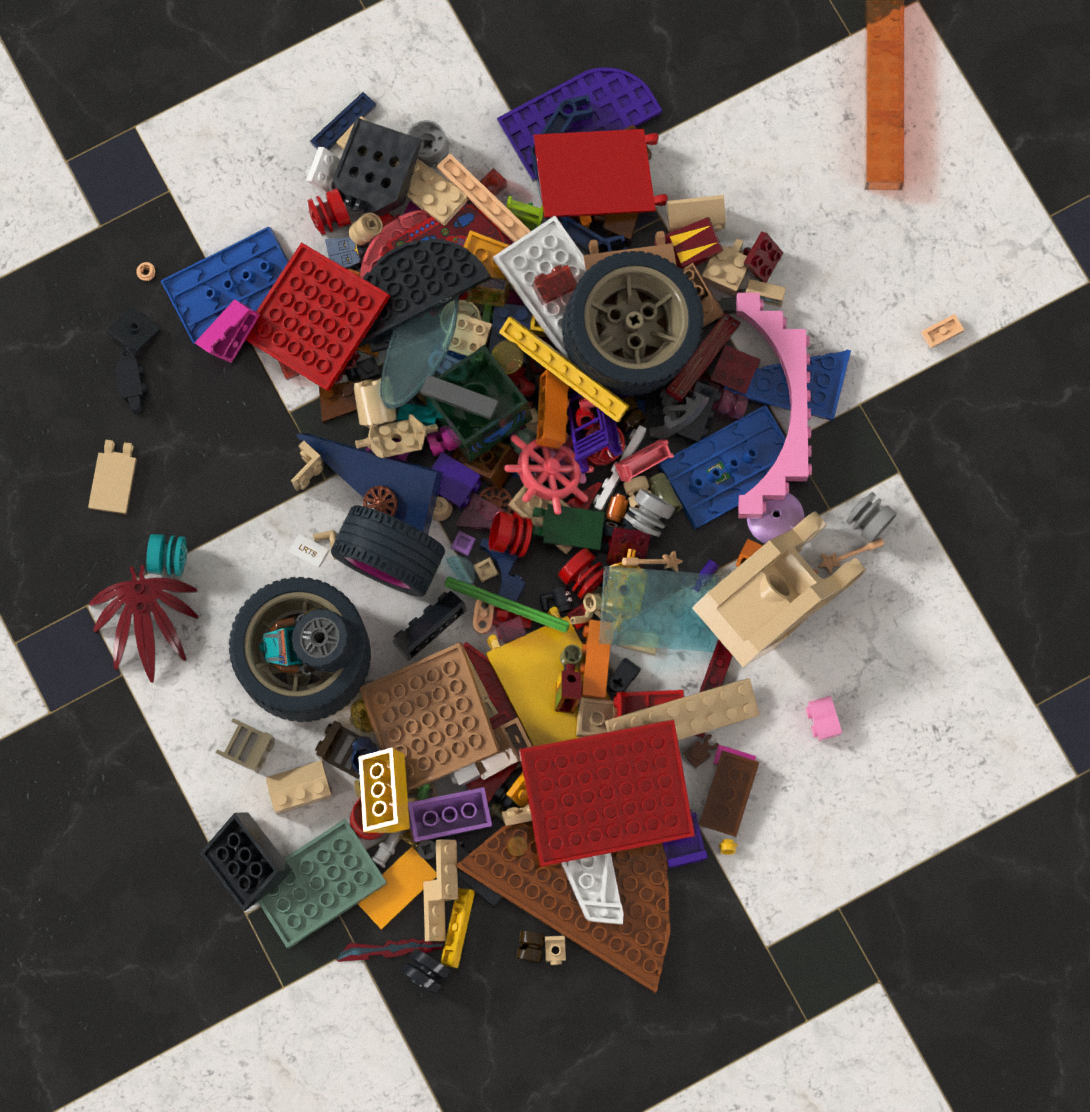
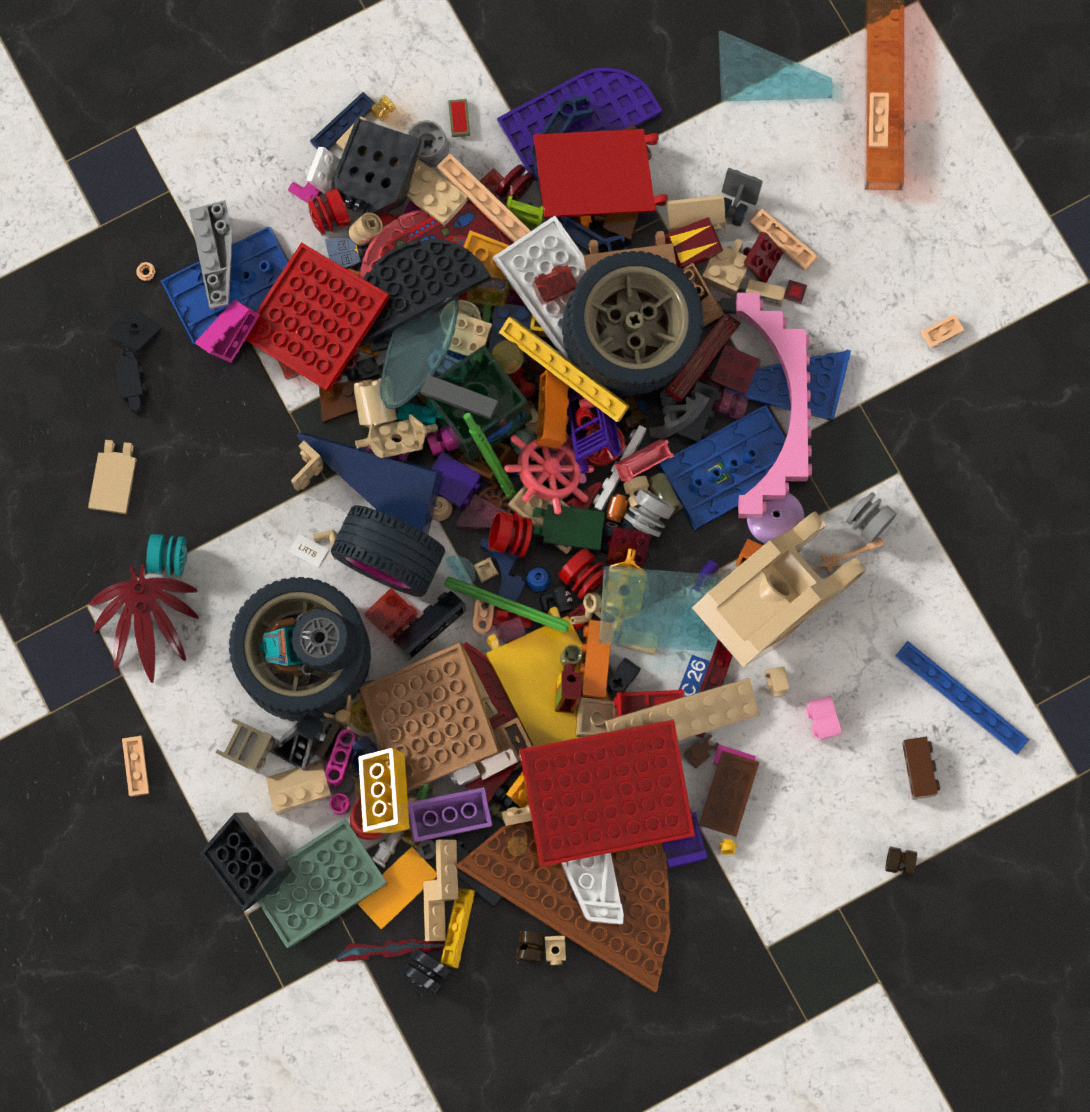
(135, 766): none -> light nougat plate
(214, 247): none -> light grey wedge
(299, 743): none -> black wedge
(305, 193): none -> dark pink piece
(340, 767): none -> dark pink beam
(340, 804): none -> dark pink wheel
(342, 716): none -> tan plant
(347, 787): none -> dark grey plate
(380, 501): copper wheel -> none
(382, 108): none -> clear yellow wheel
(391, 614): none -> clear red bracket
(459, 118): none -> red tile
(463, 543): medium lavender tile -> none
(490, 457): none -> bright green axle
(515, 183): none -> dark red wheel
(543, 579): none -> blue cone
(669, 561): light nougat piece -> none
(694, 675): none -> blue sticker
(743, 188): none -> dark grey plate
(758, 74): none -> clear light blue wing
(777, 681): none -> tan brick
(784, 239): none -> light nougat plate
(795, 291): none -> tile
(878, 120): none -> light nougat plate
(901, 861): none -> dark brown wheel
(920, 768): none -> reddish brown brick
(962, 698): none -> blue tile

